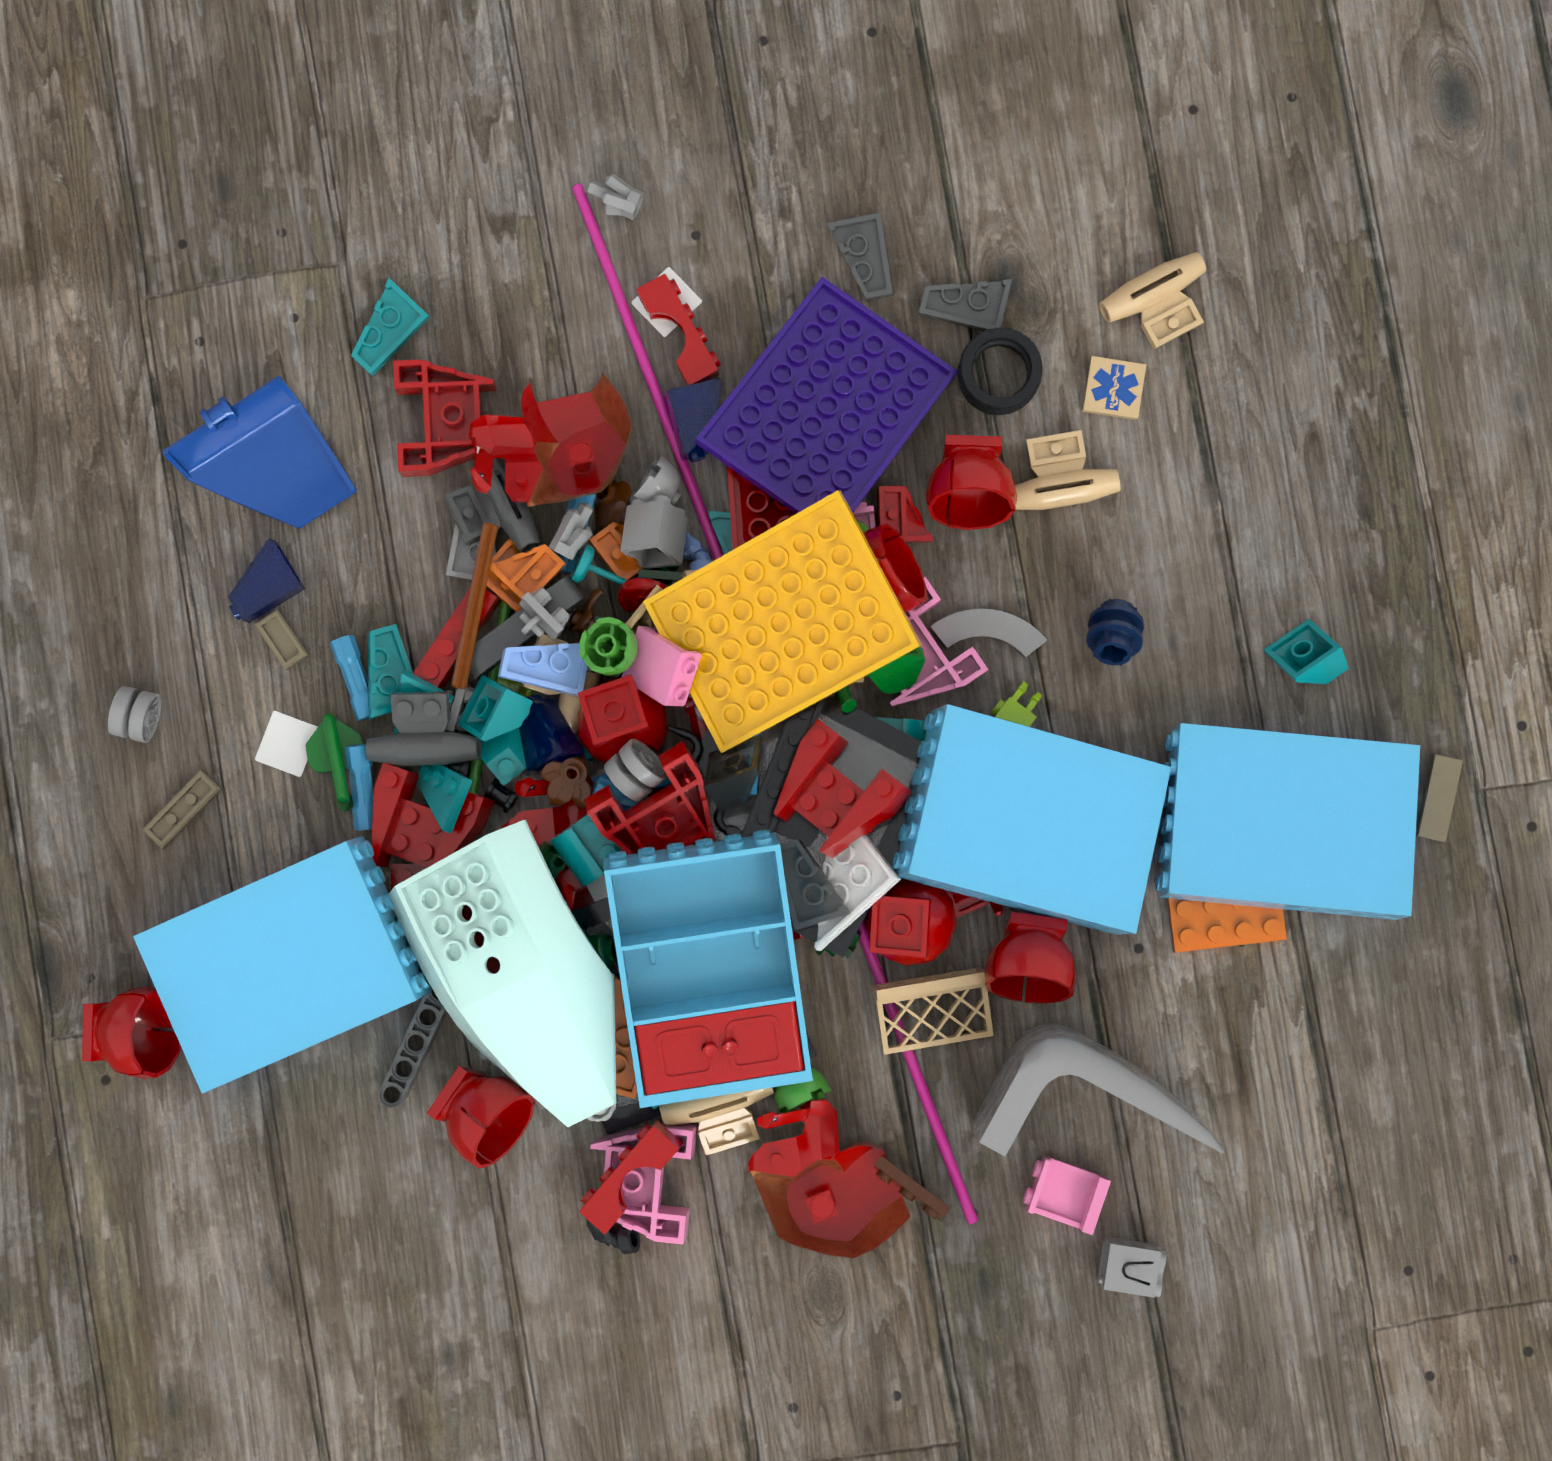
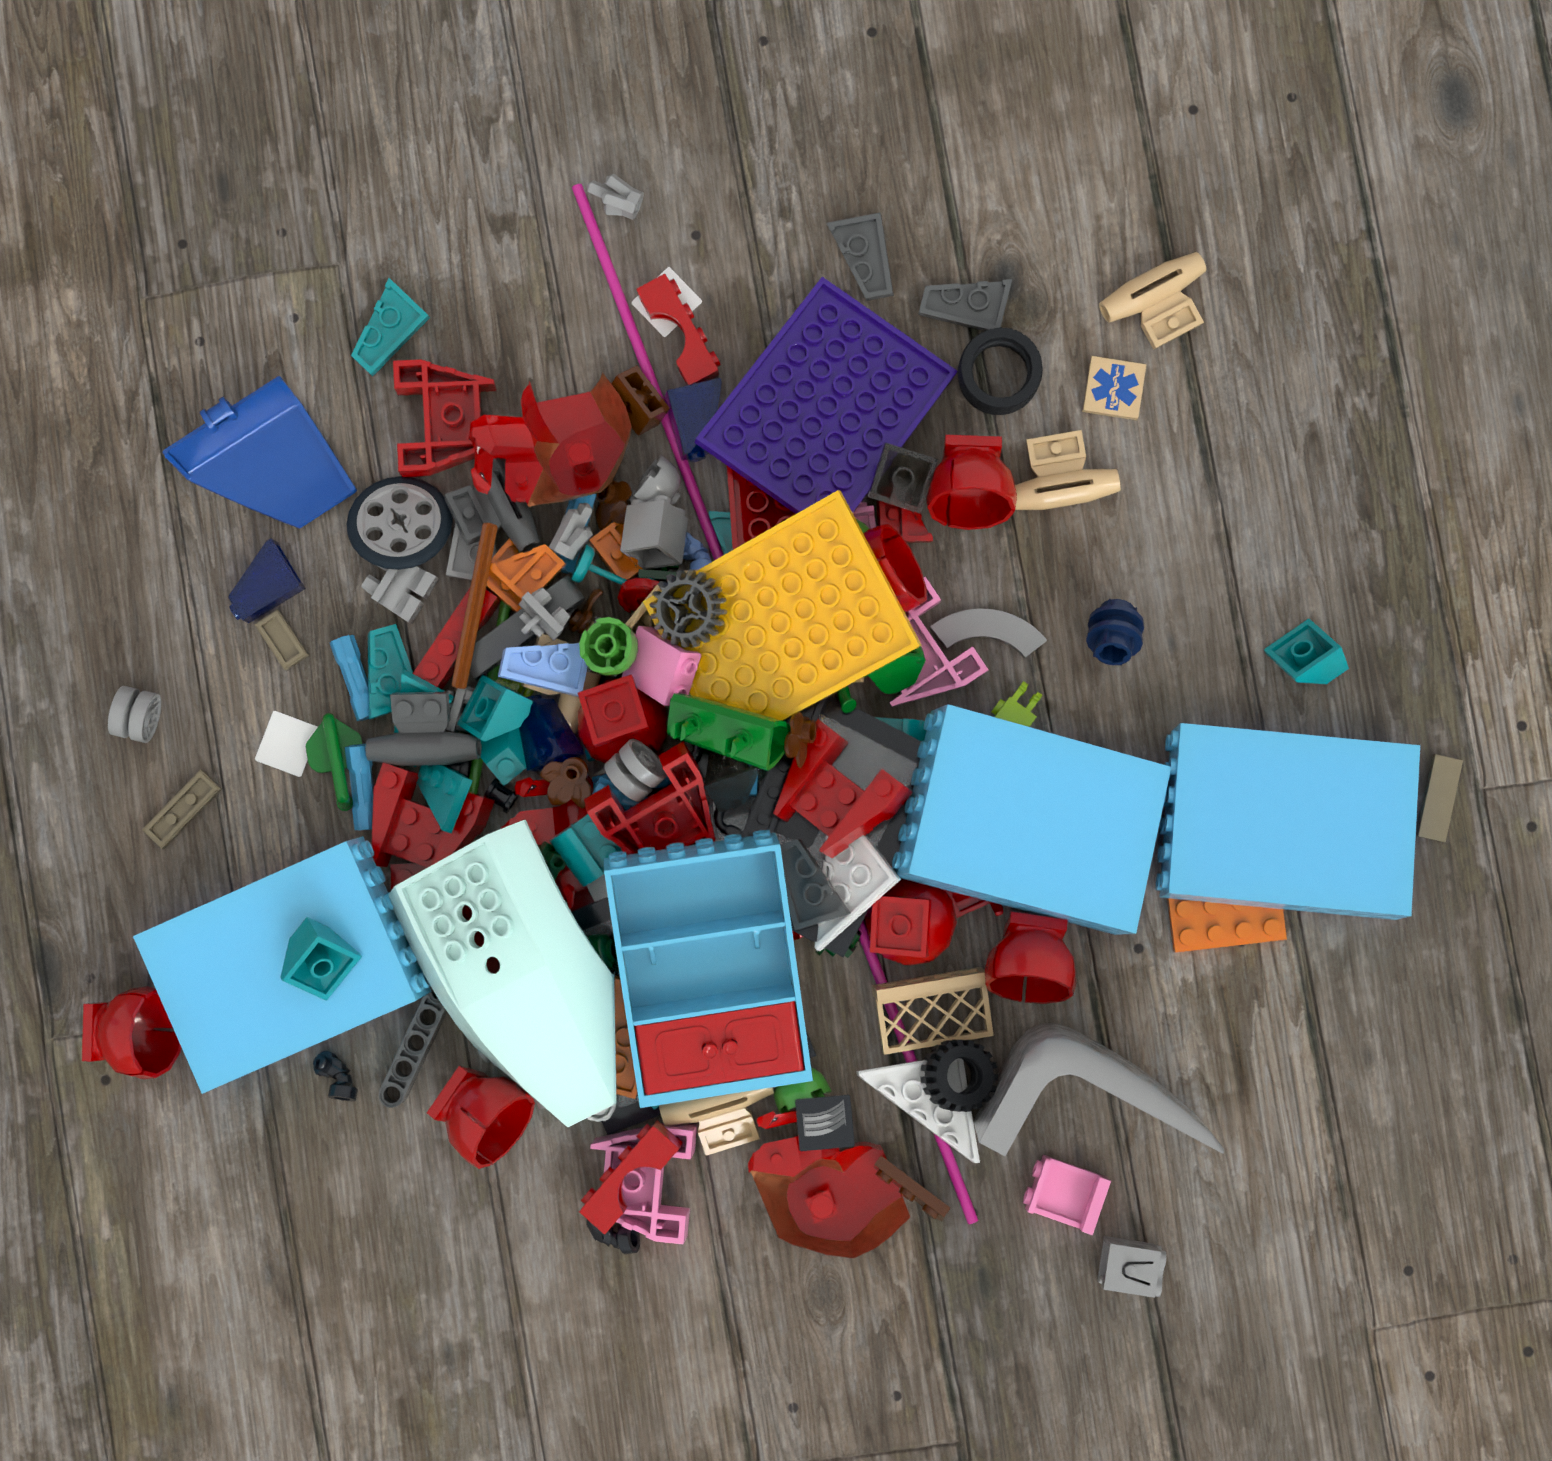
(317, 959): none -> teal slope
(329, 1066): none -> black arm
(396, 587): none -> light grey hips
(418, 550): none -> wedge
(641, 400): none -> reddish brown brick
(677, 629): none -> dark grey gear
(727, 730): none -> green piece
(802, 732): none -> reddish brown plate
(824, 1123): none -> black sticker
(902, 478): none -> clear smoke slope
(904, 1088): none -> white tile
(981, 1075): none -> black tyre

